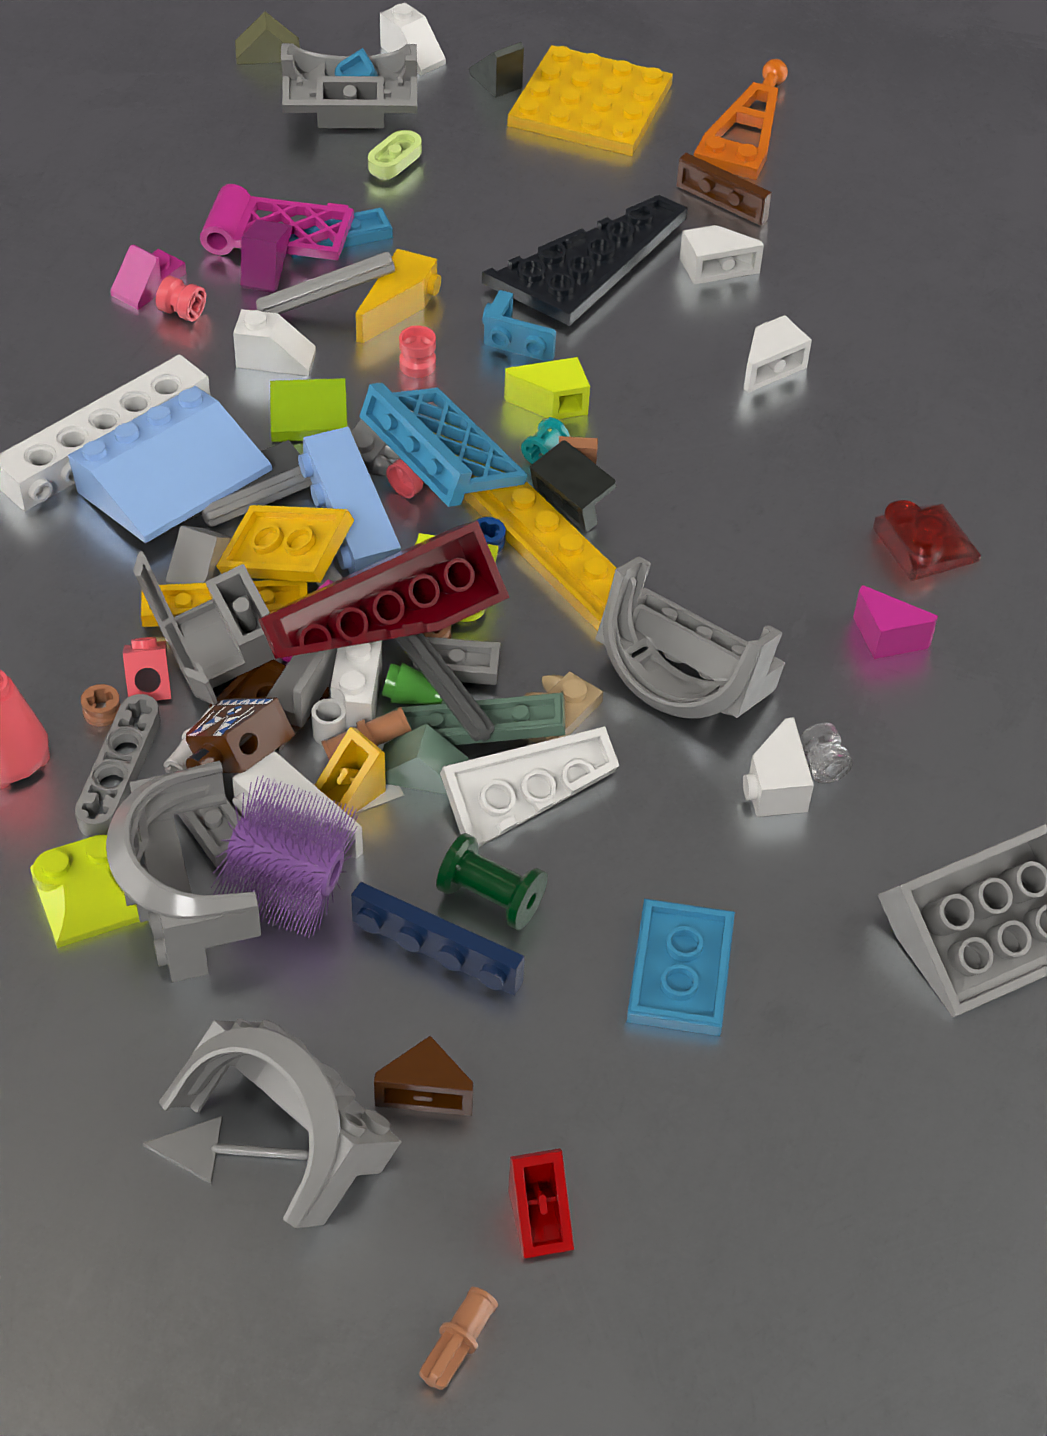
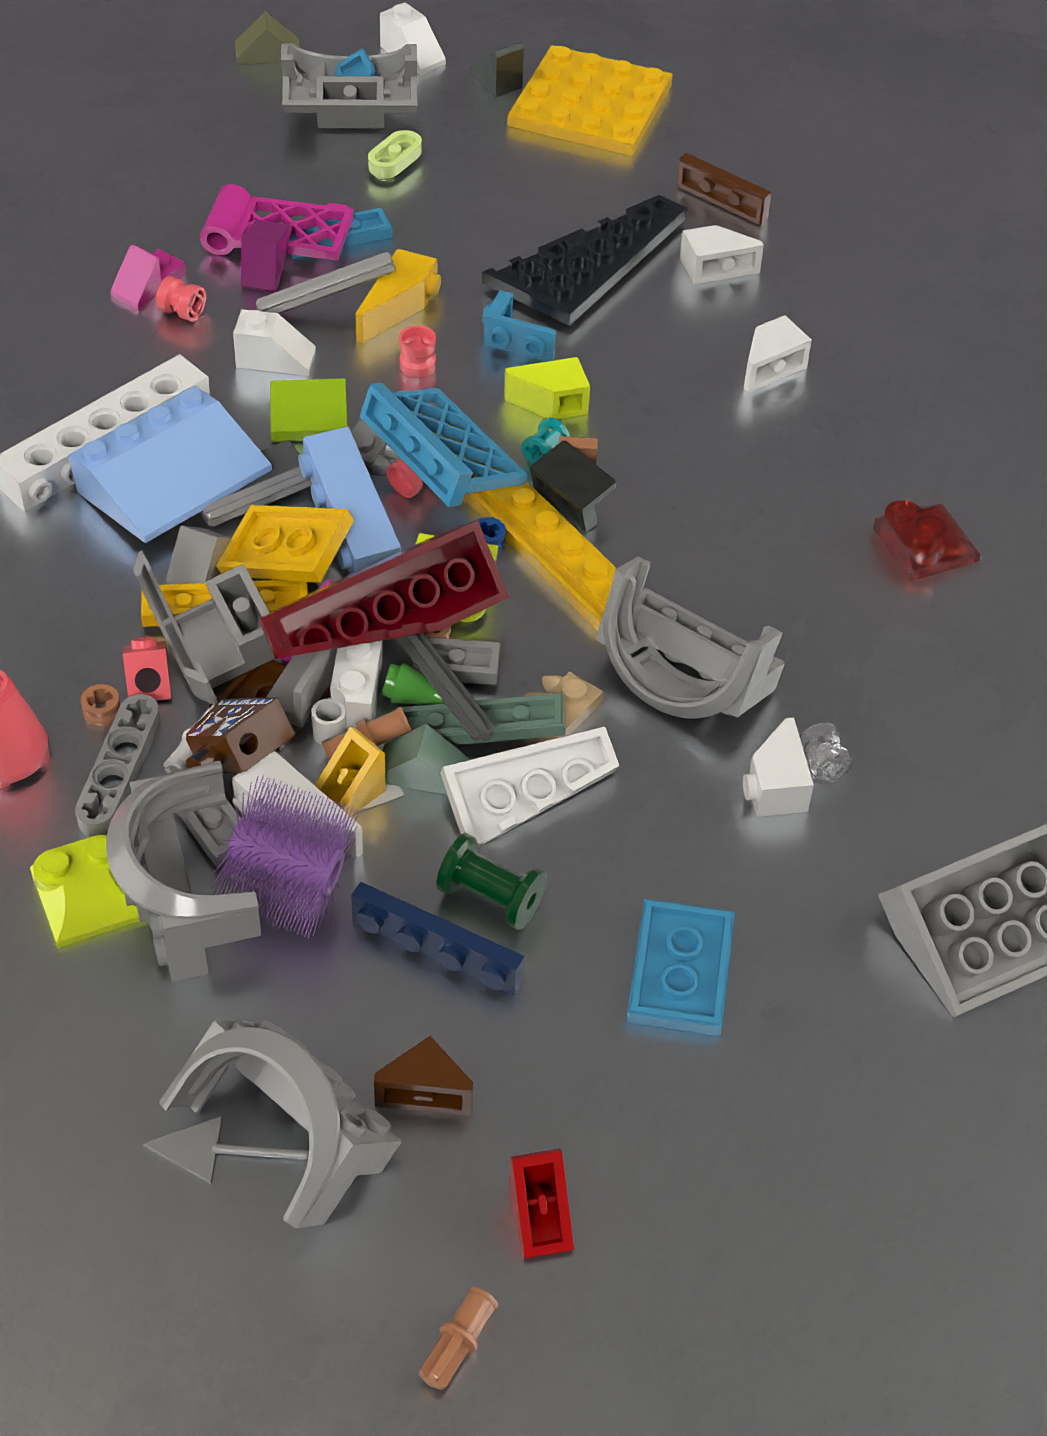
(737, 157): orange plate -> none
(892, 625): dark pink slope -> none

